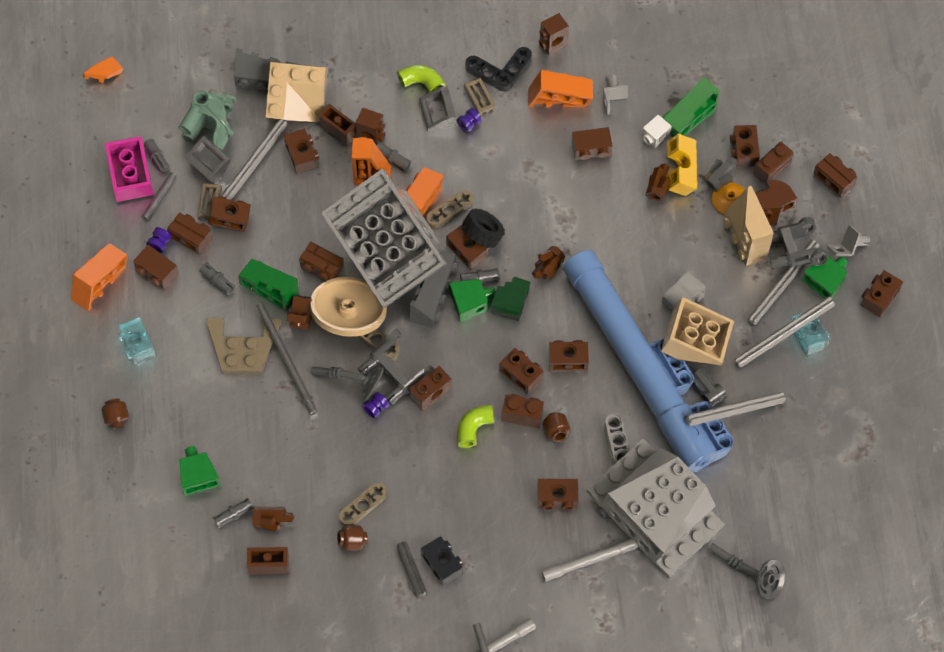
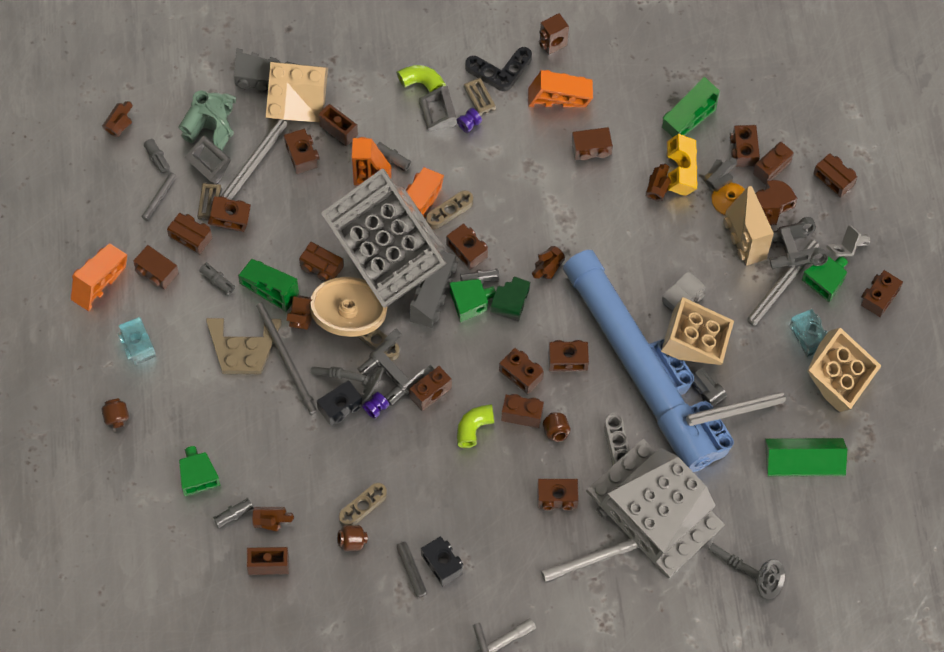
(104, 69): orange slope -> none
(118, 119): none -> reddish brown rock
(129, 169): dark pink brick -> none
(159, 239): dark purple wheel -> none
(344, 393): none -> black brick
(370, 125): reddish brown brick -> none
(483, 228): black tyre -> none
(613, 91): light grey bracket -> none
(656, 131): white brick -> none
(784, 331): light grey axle -> none
(806, 456): none -> green slope
(841, 369): none -> tan slope

